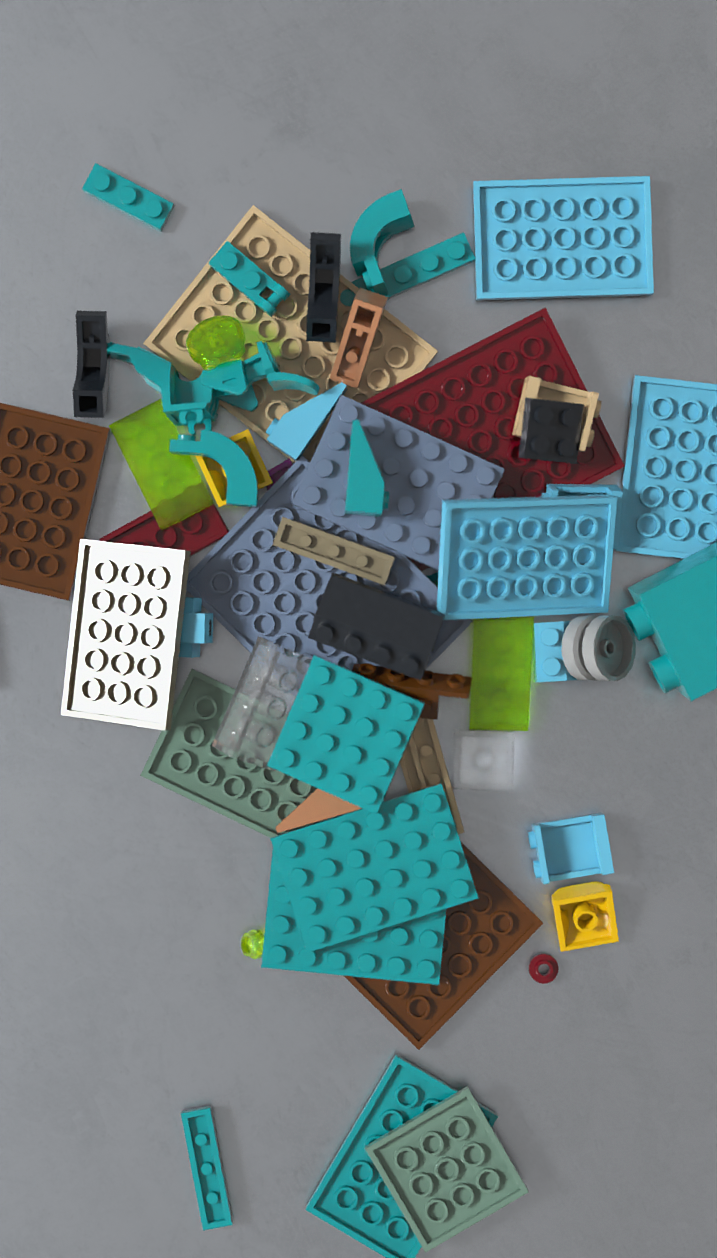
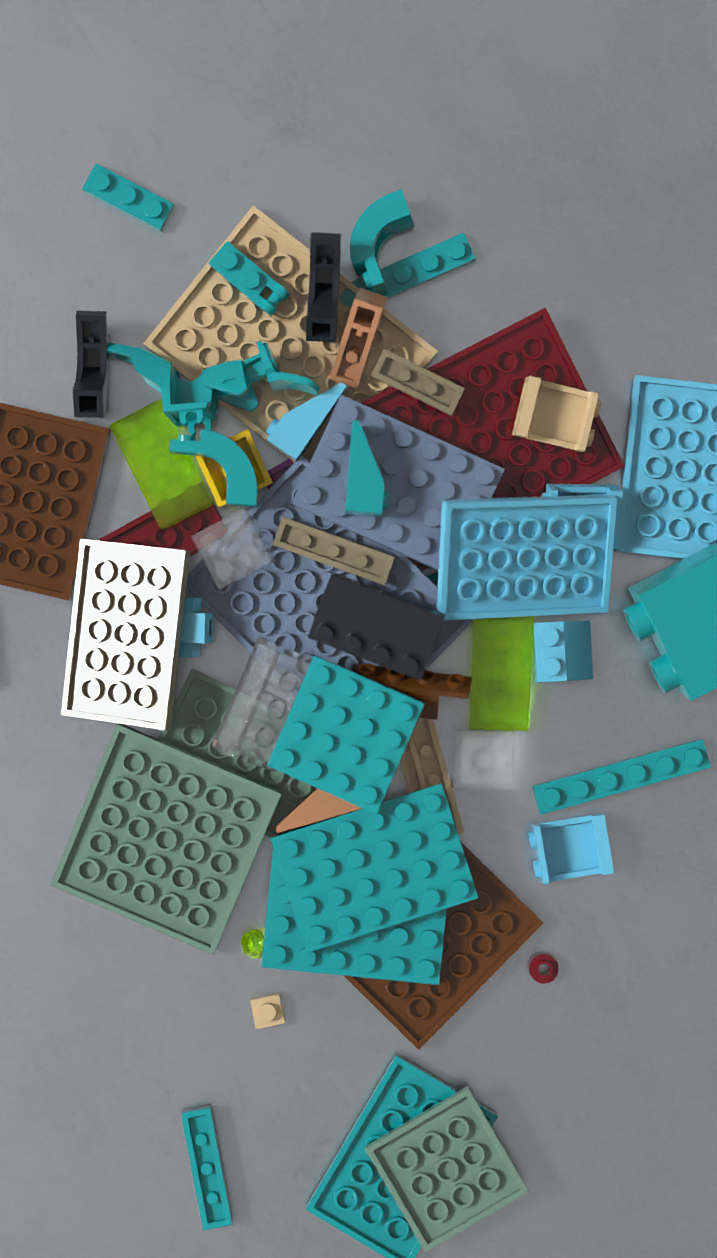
(165, 838): none -> sand green plate
(216, 341): clear neon green tile -> none
(233, 548): none -> clear brick
(267, 1010): none -> tan plate
(417, 382): none -> dark tan plate
(551, 430): black plate -> none
(563, 238): medium azure plate -> none
(584, 915): yellow slope -> none
(598, 648): light grey wheel -> none
(621, 776): none -> teal plate

